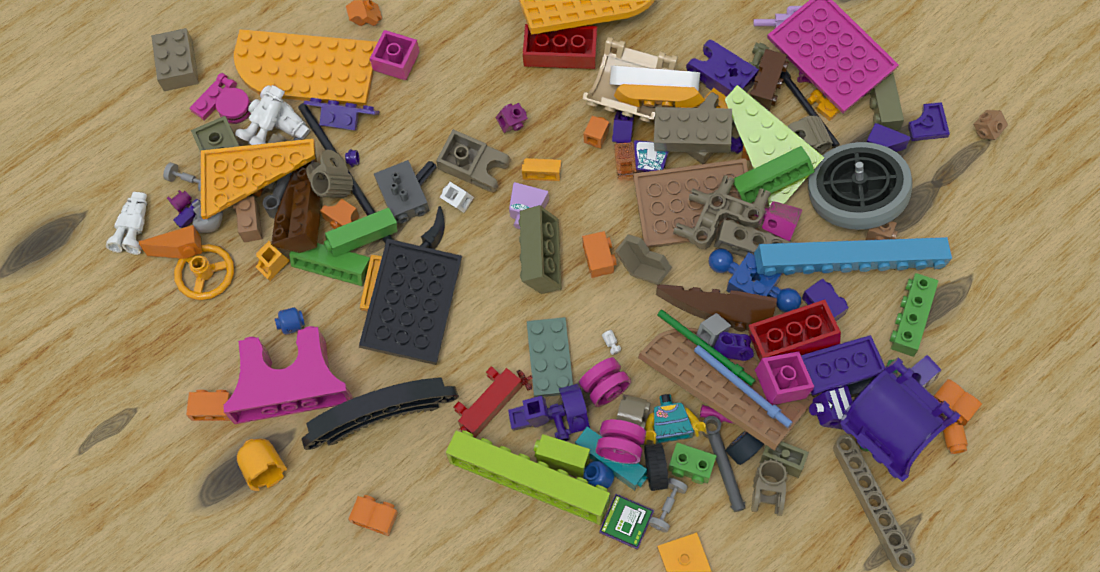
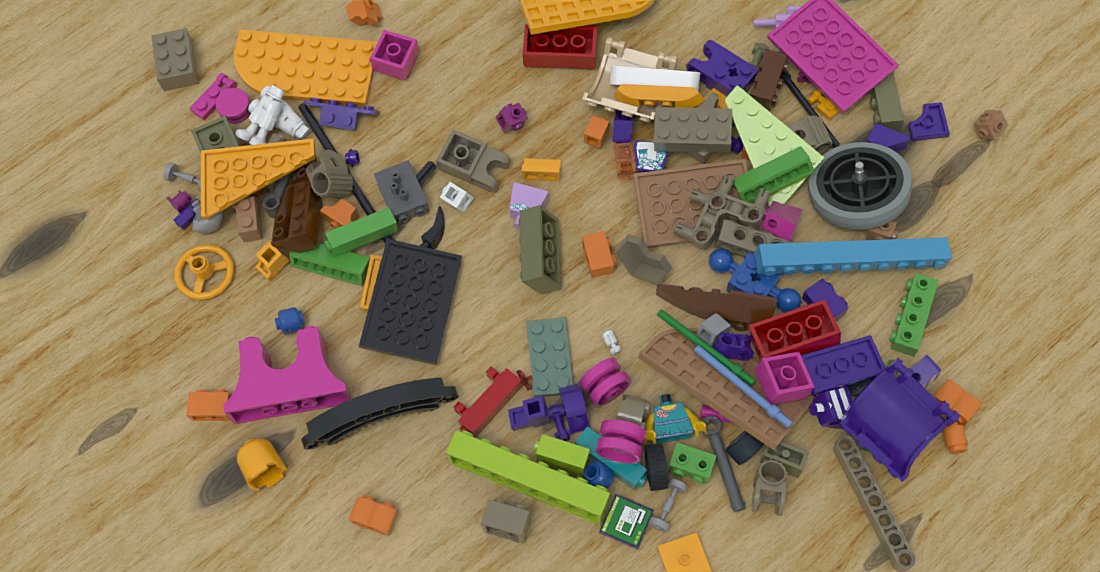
(130, 222): white piece -> none
(174, 244): orange slope -> none
(506, 520): none -> dark tan brick

